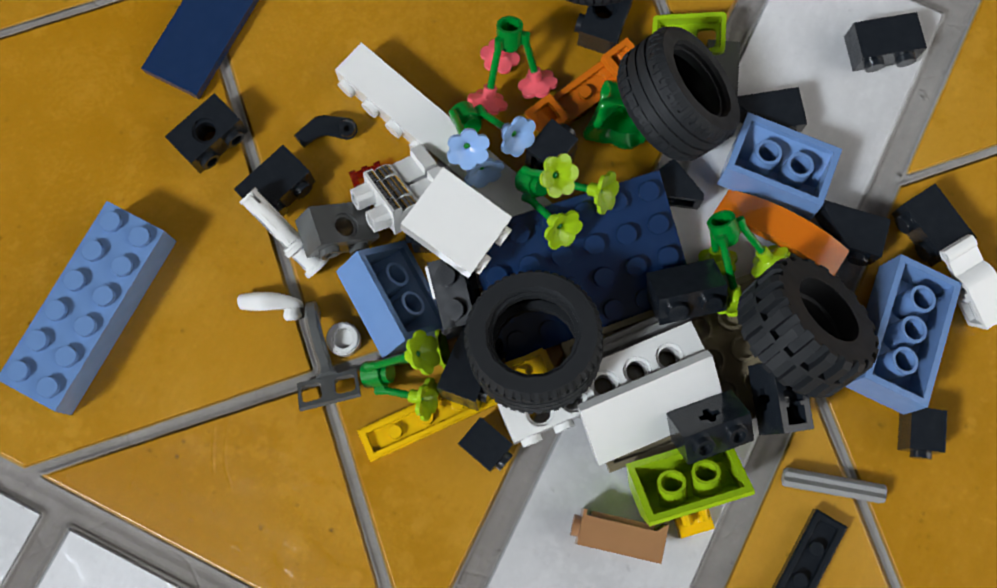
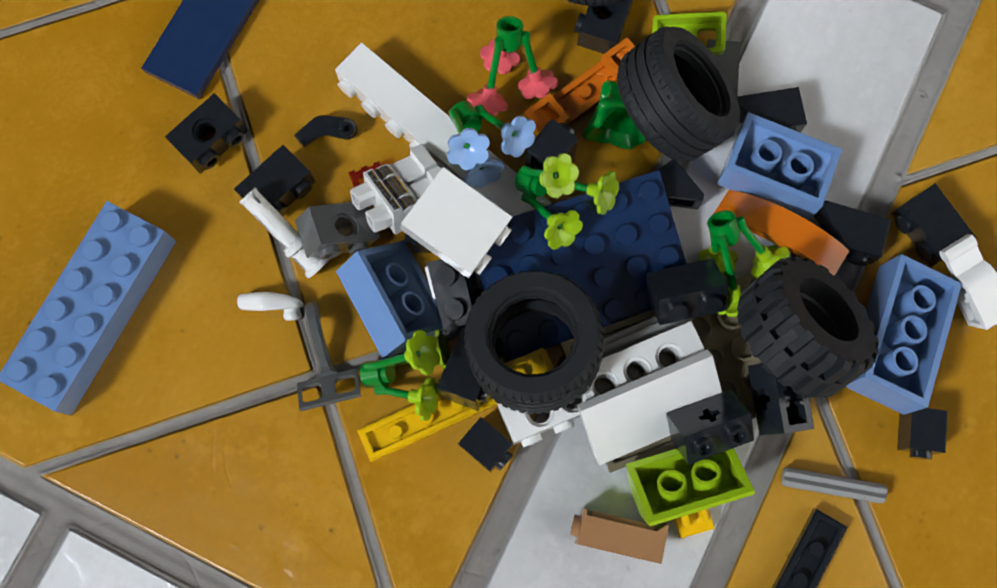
(343, 339): white tile -> none
(885, 42): black brick -> none

